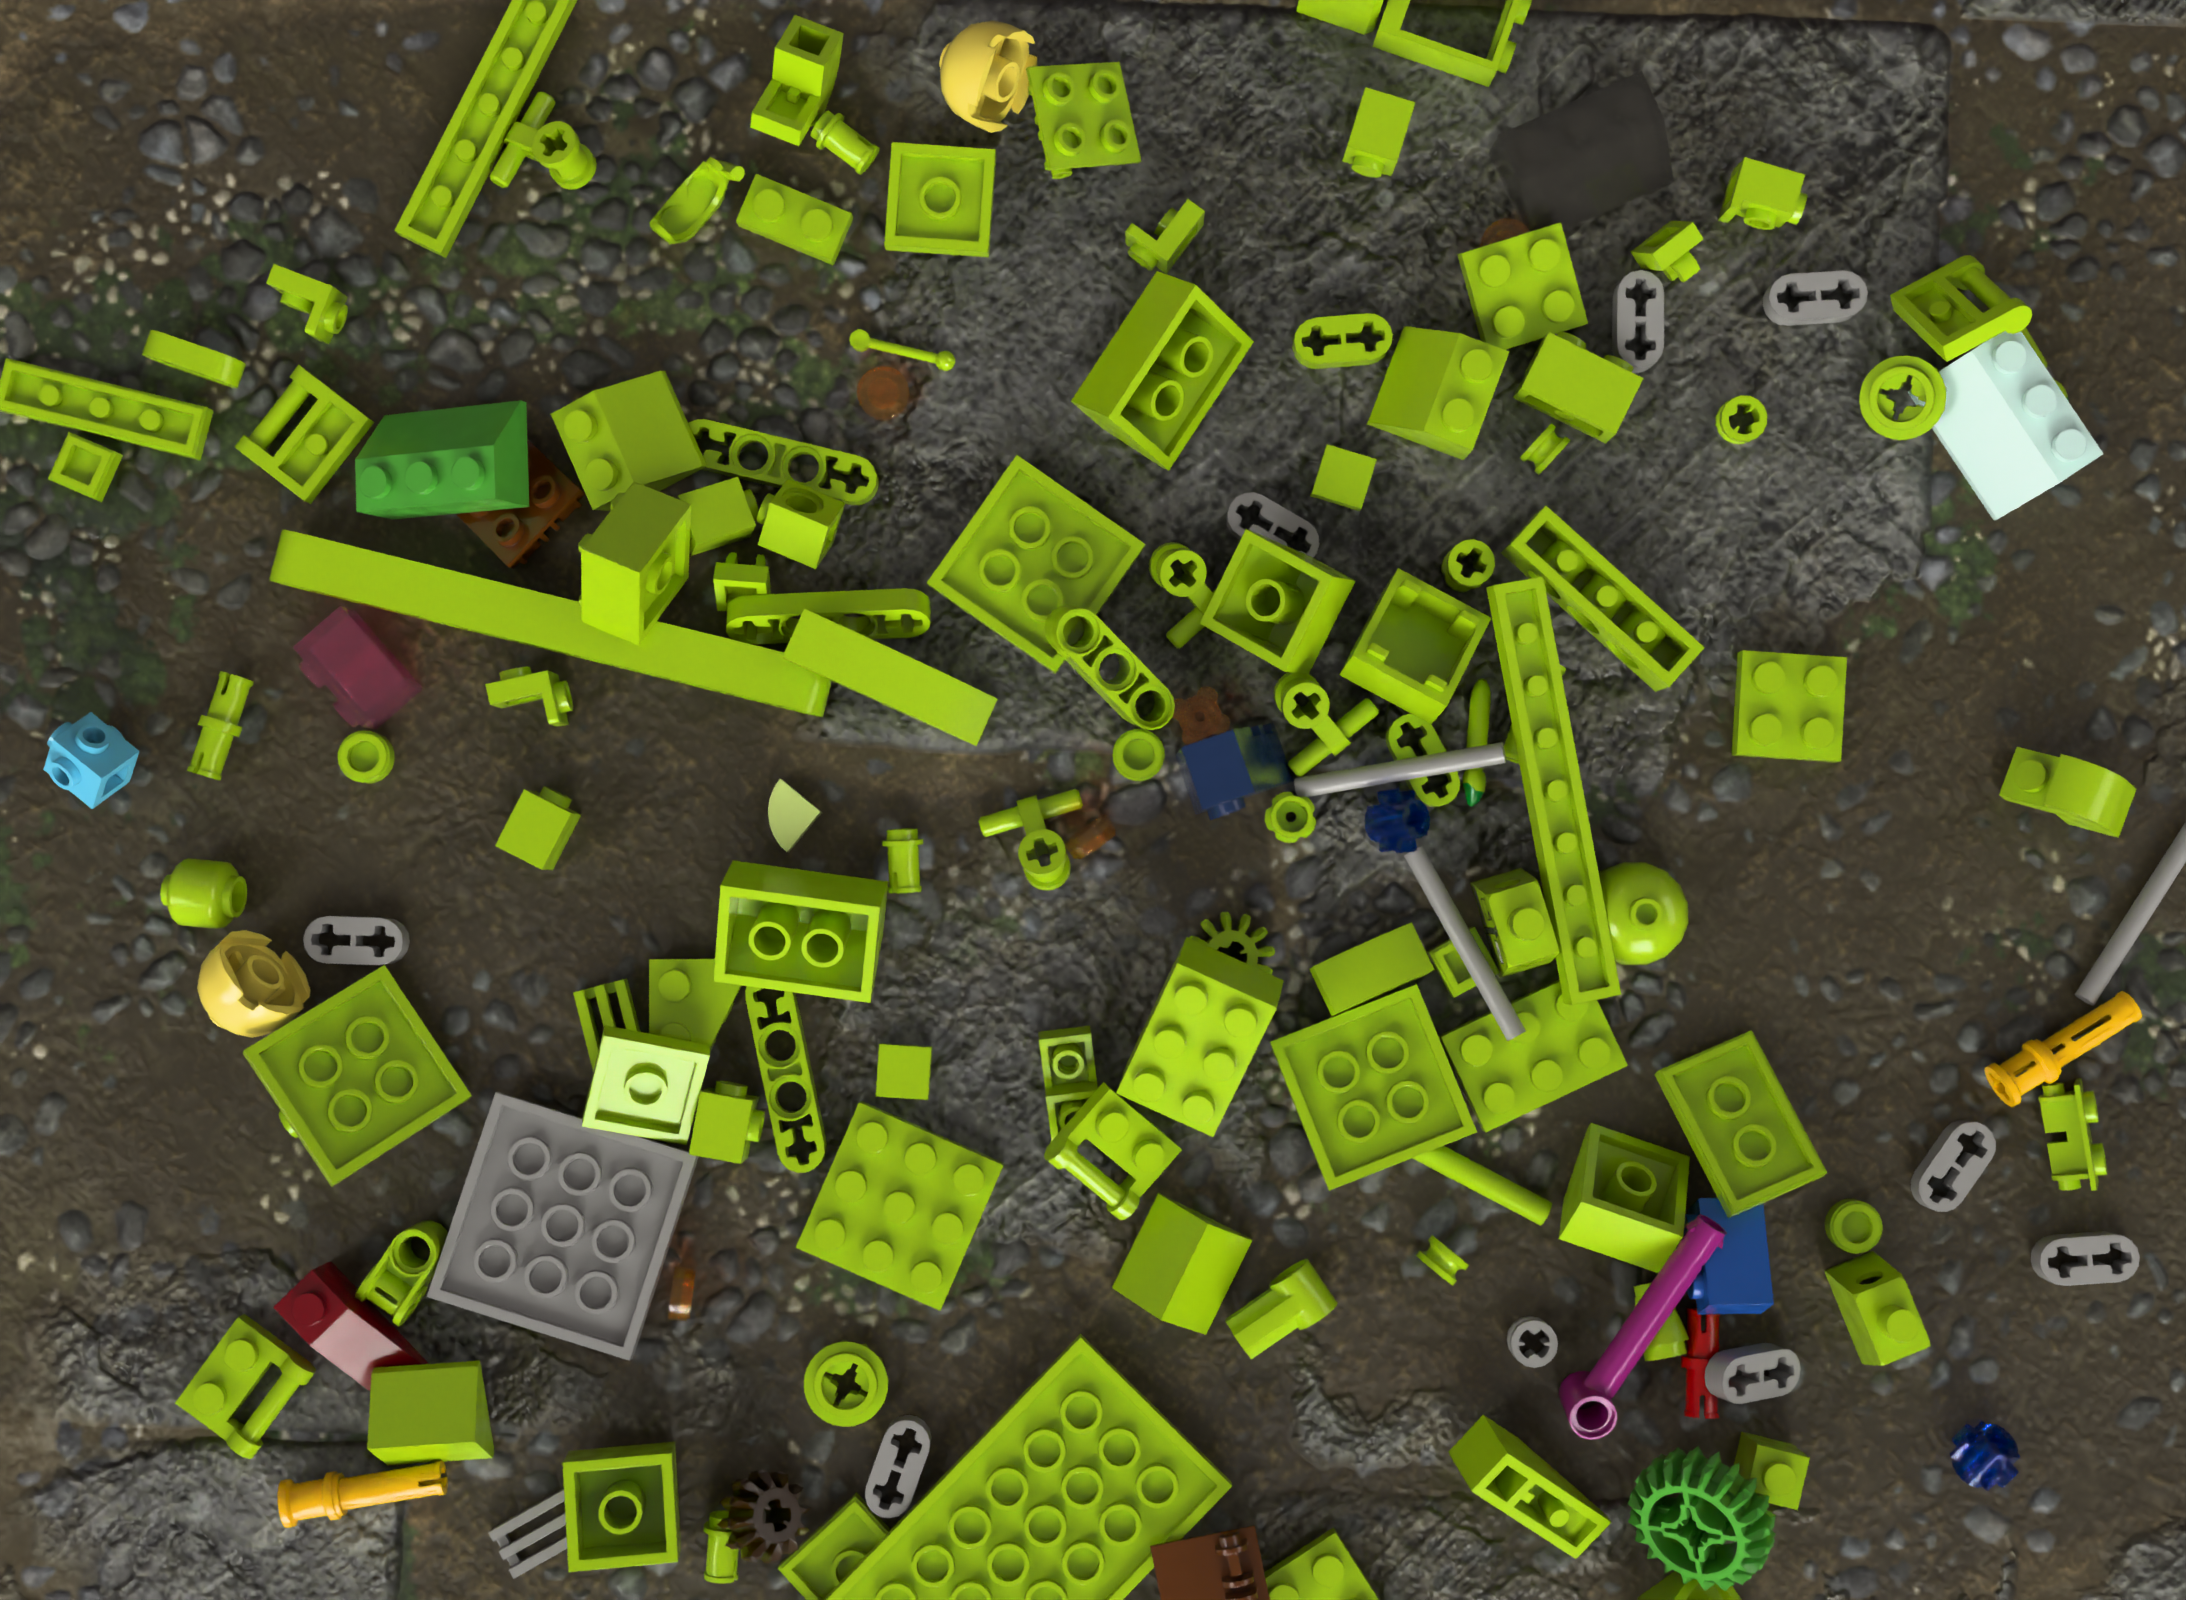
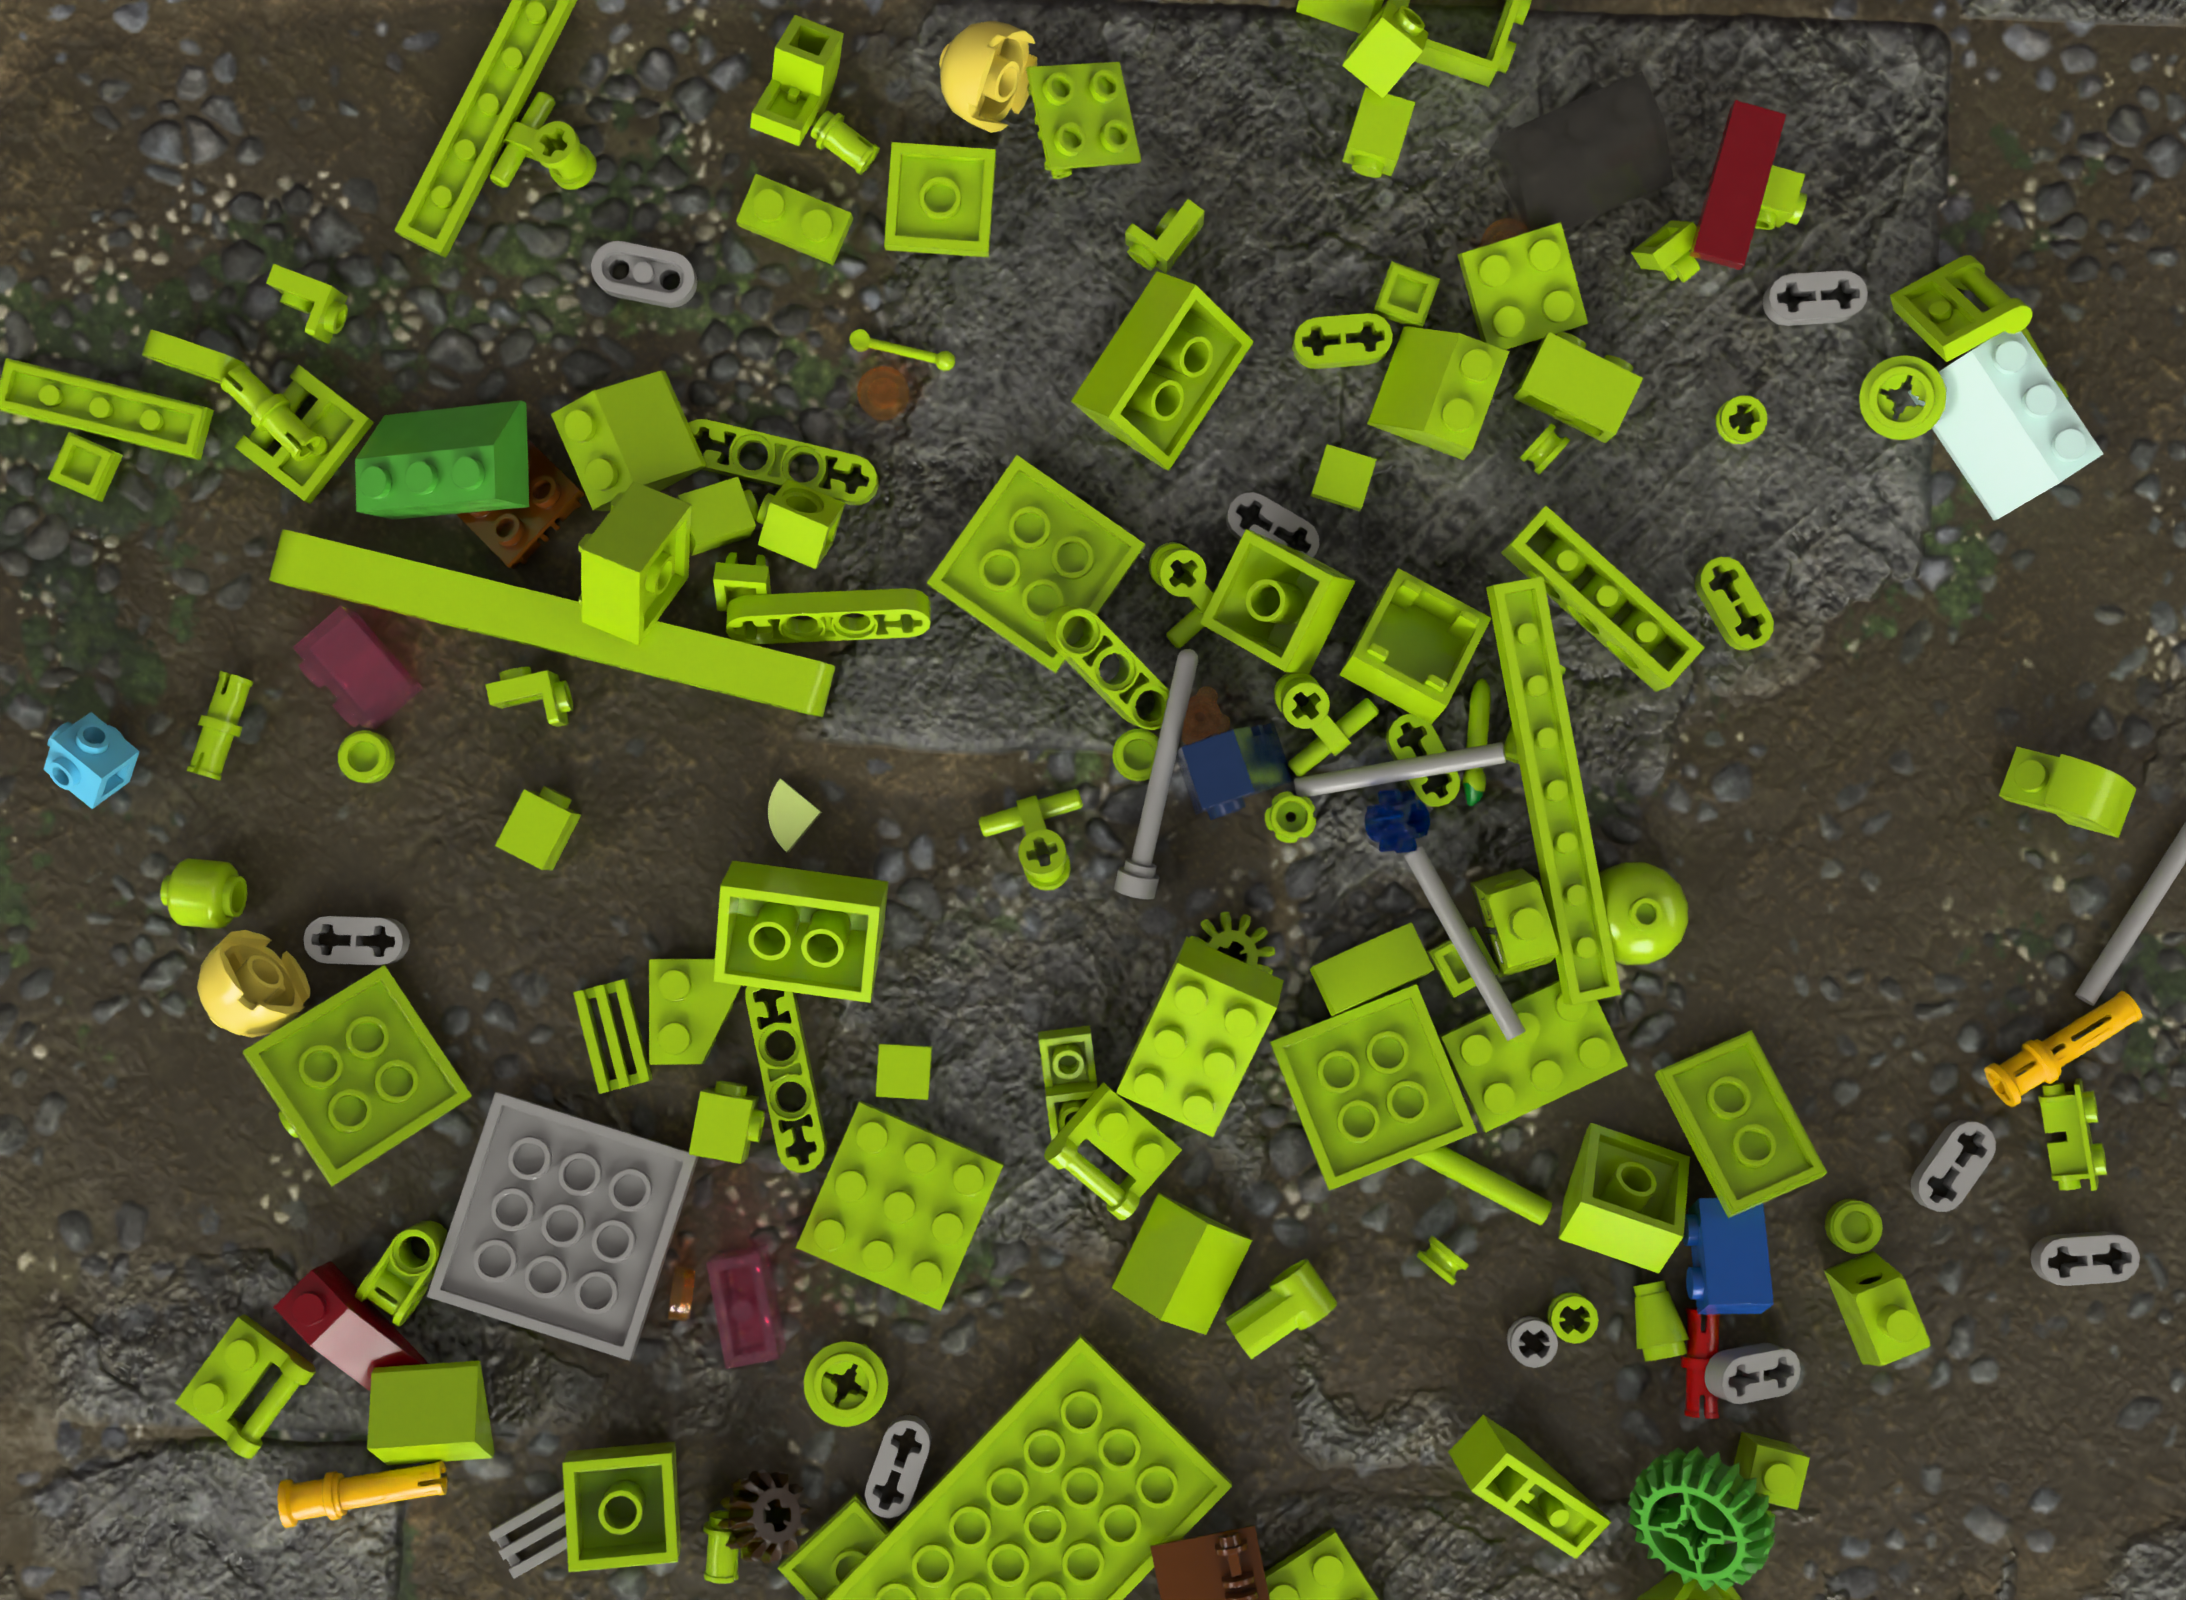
(270, 412): none -> lime pin
(645, 1085): plate -> none
(646, 274): none -> light grey plate
(695, 200): lime helmet -> none
(746, 1306): none -> clear pink brick
(889, 677): lime slope -> none
(903, 860): lime pin -> none
(1090, 837): clear orange tile -> none
(1138, 875): none -> light grey piece
(1386, 48): none -> lime brick
(1406, 295): none -> lime tile
(1483, 562): lime bush -> none
(1570, 1333): none -> lime bush
(1637, 1333): magenta piece -> none
(1650, 320): light grey beam -> none
(1737, 185): none -> dark red tile
(1744, 596): none -> lime beam
(1789, 706): lime plate -> none
(1985, 1455): clear blue gear -> none

